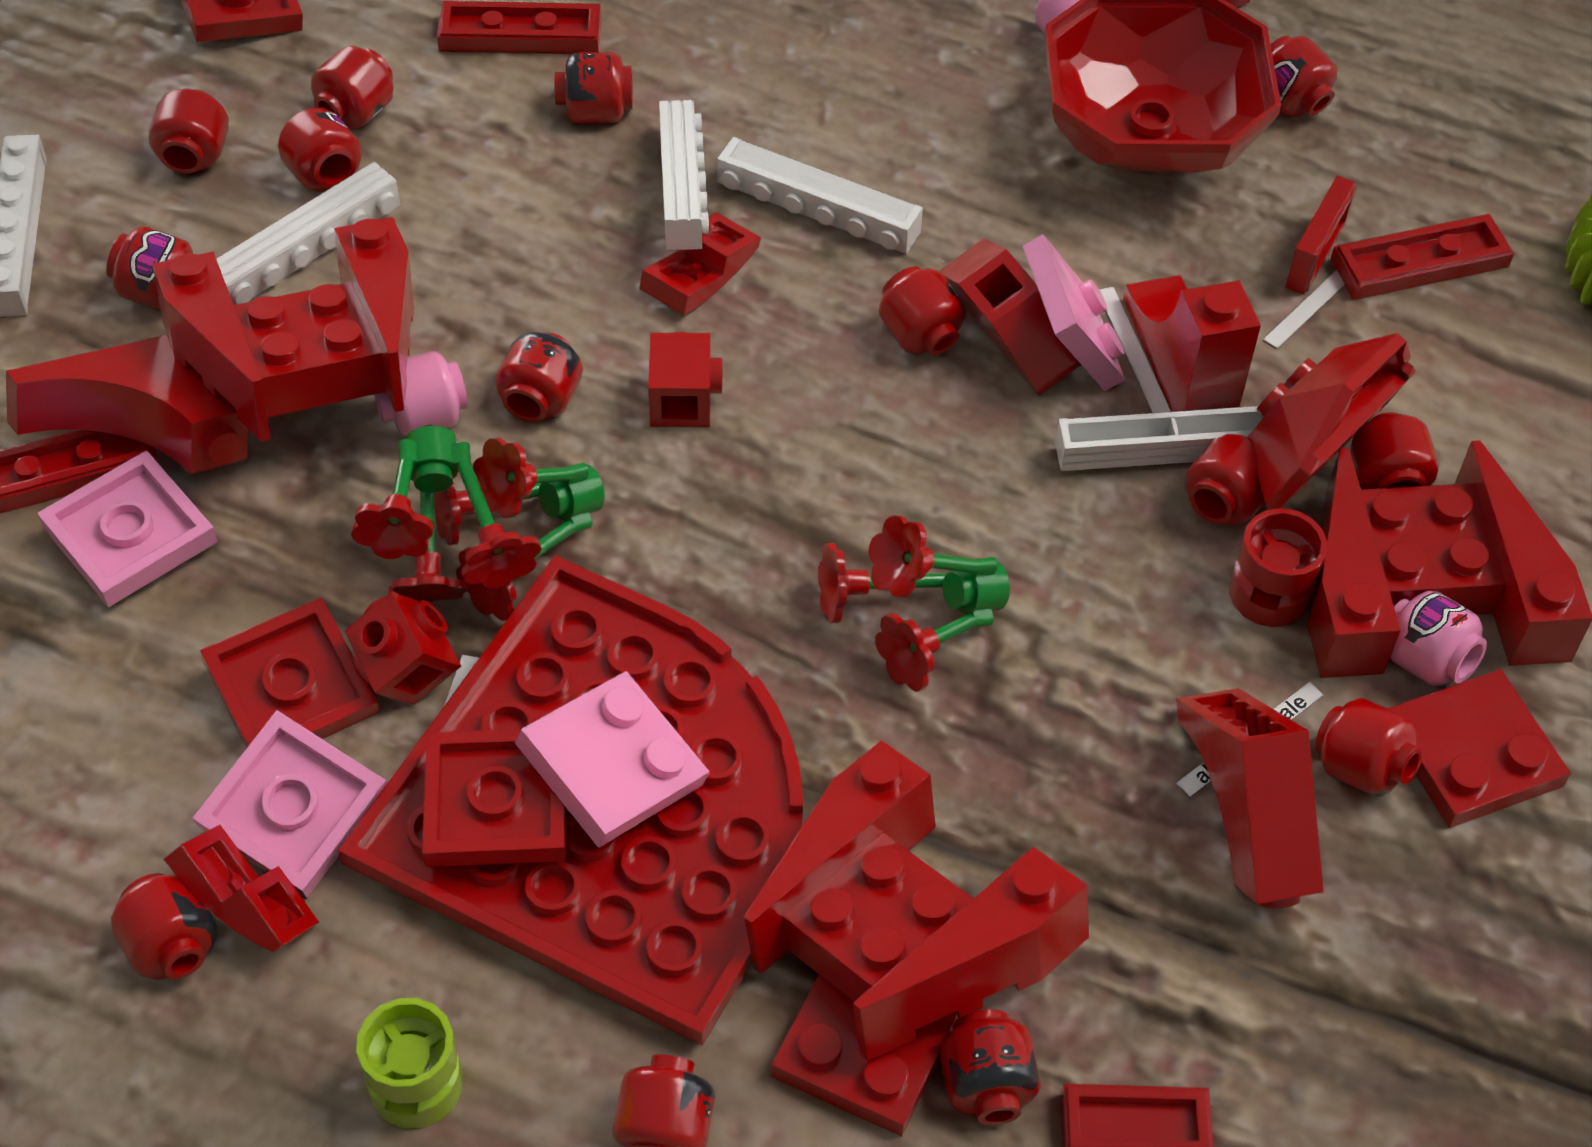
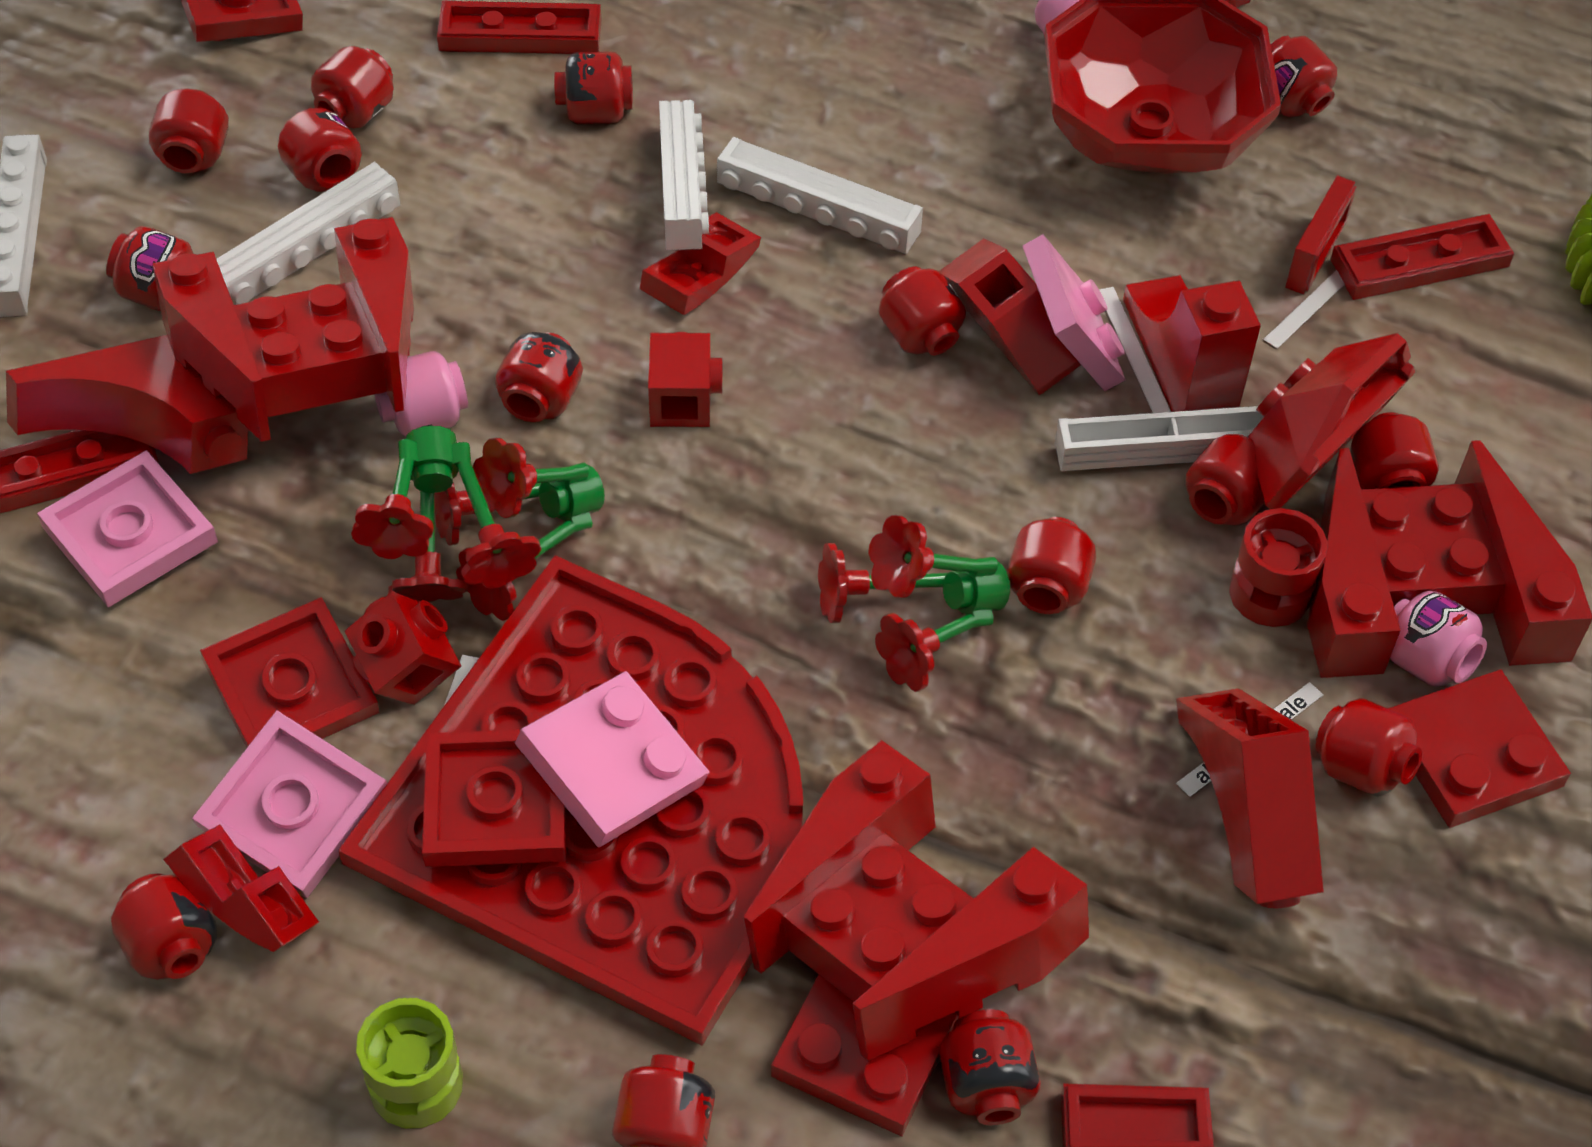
(1051, 565): none -> red head

